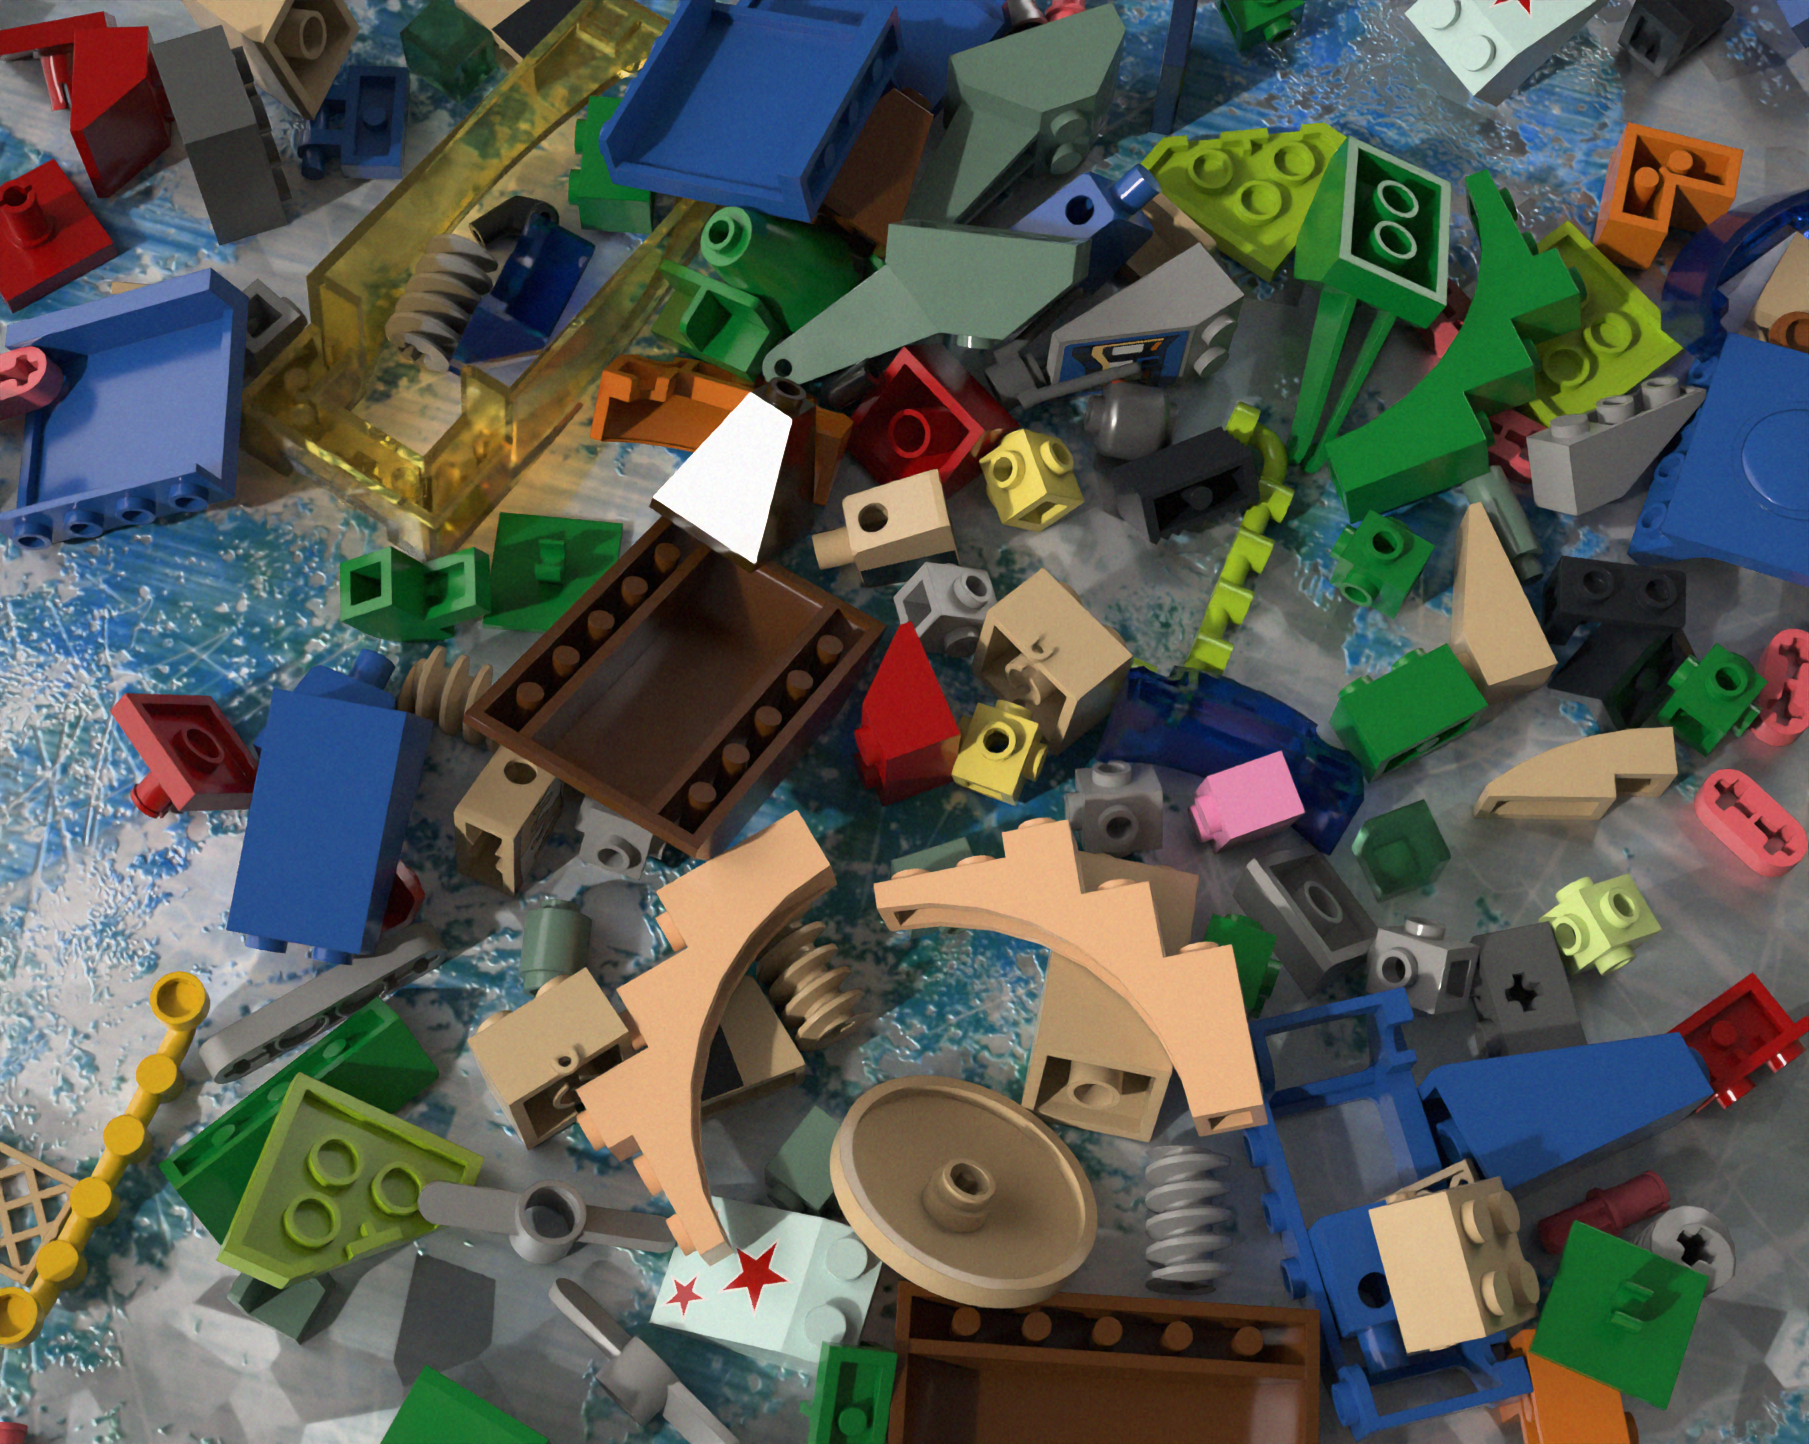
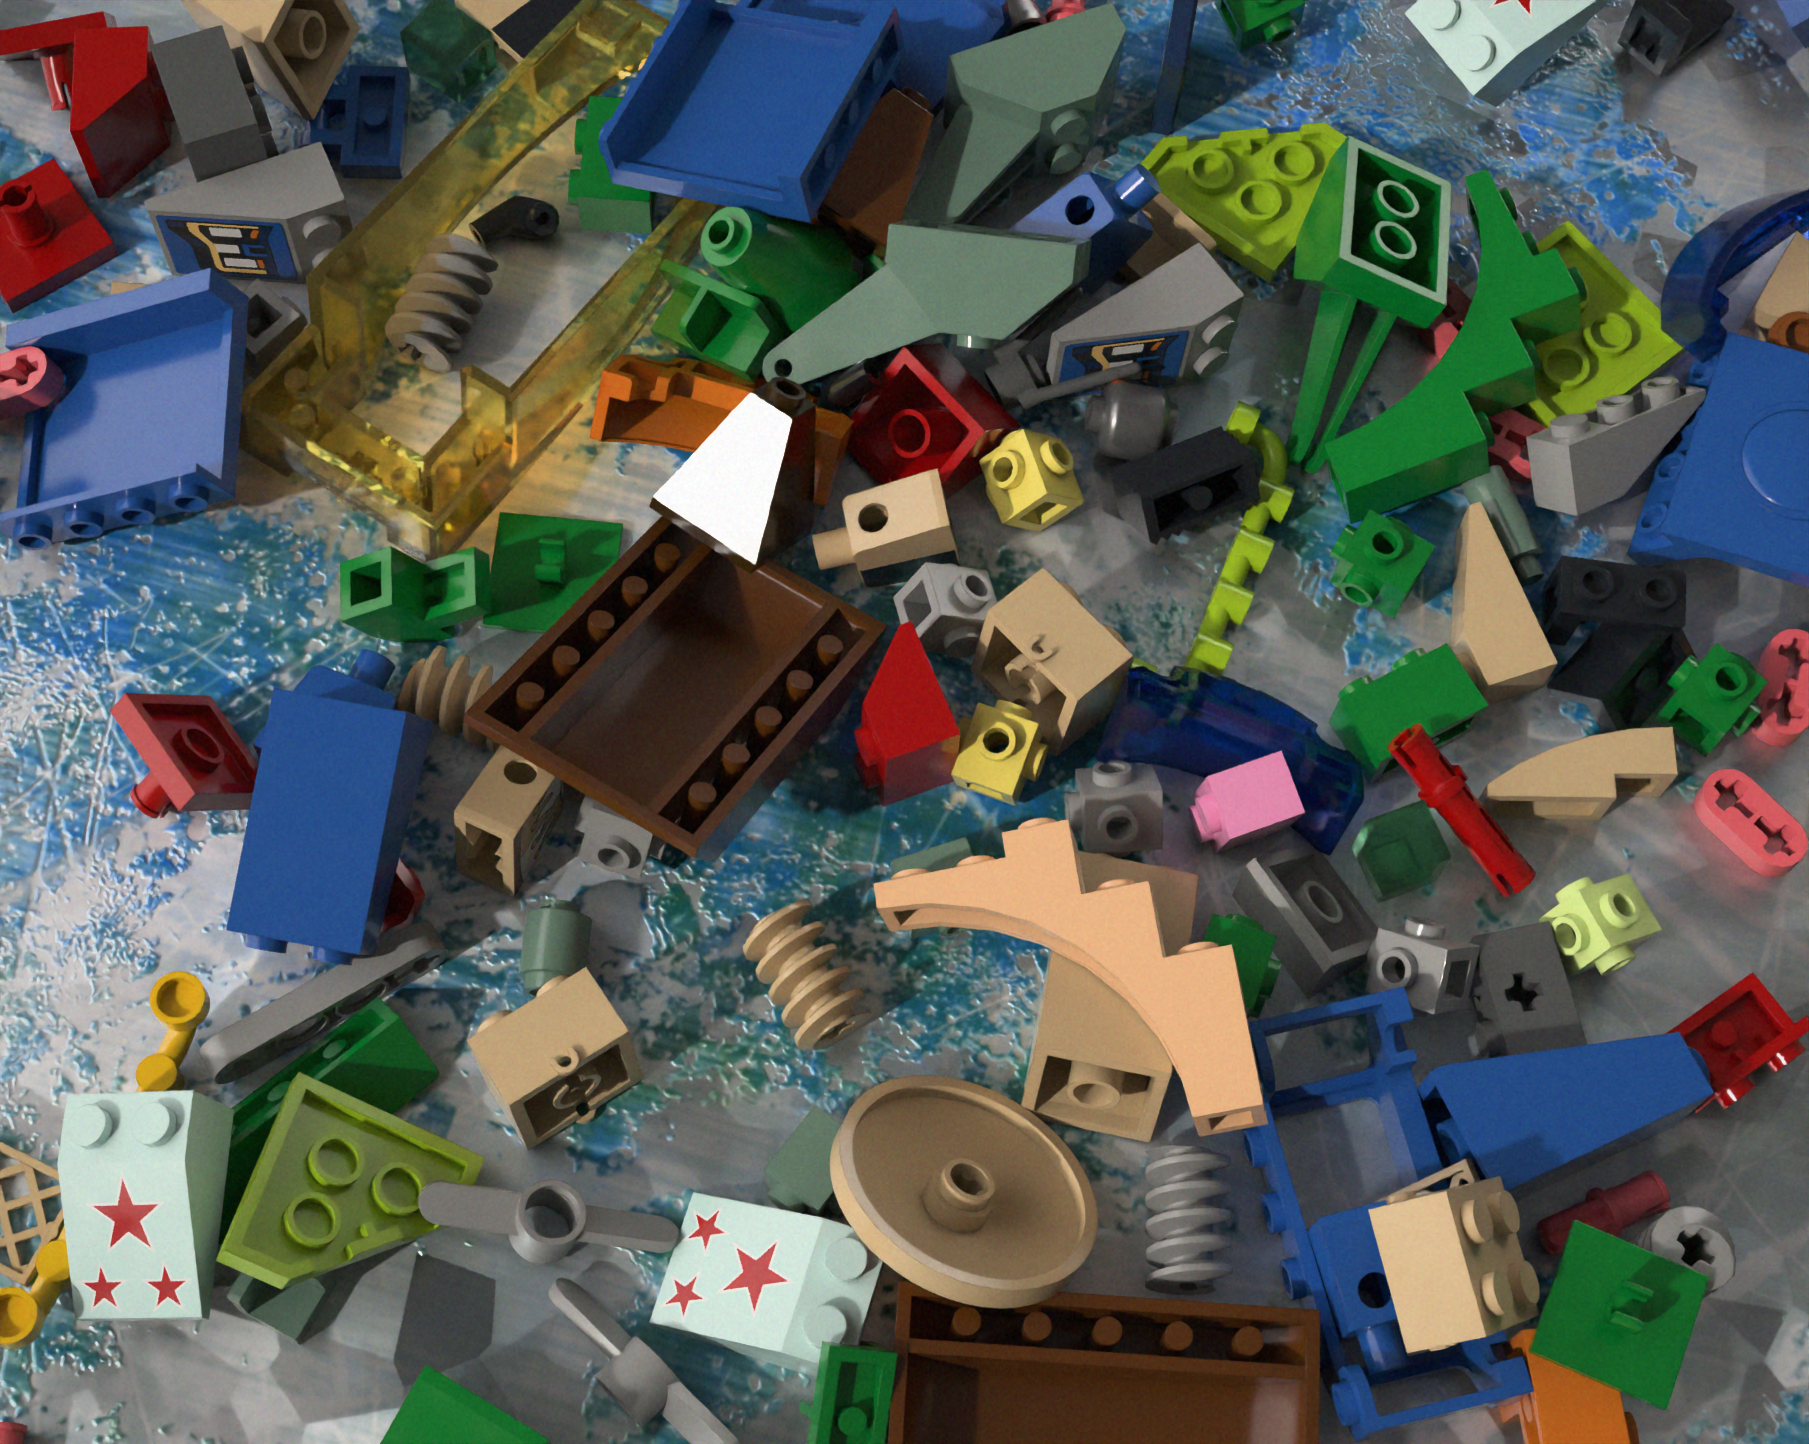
(143, 1202): none -> light aqua slope
(256, 220): none -> light grey slope
(526, 299): clear blue windscreen -> none
(654, 1098): light nougat arch -> none
(749, 1054): tan torso -> none
(1446, 791): none -> red pin
(1660, 183): orange brick -> none

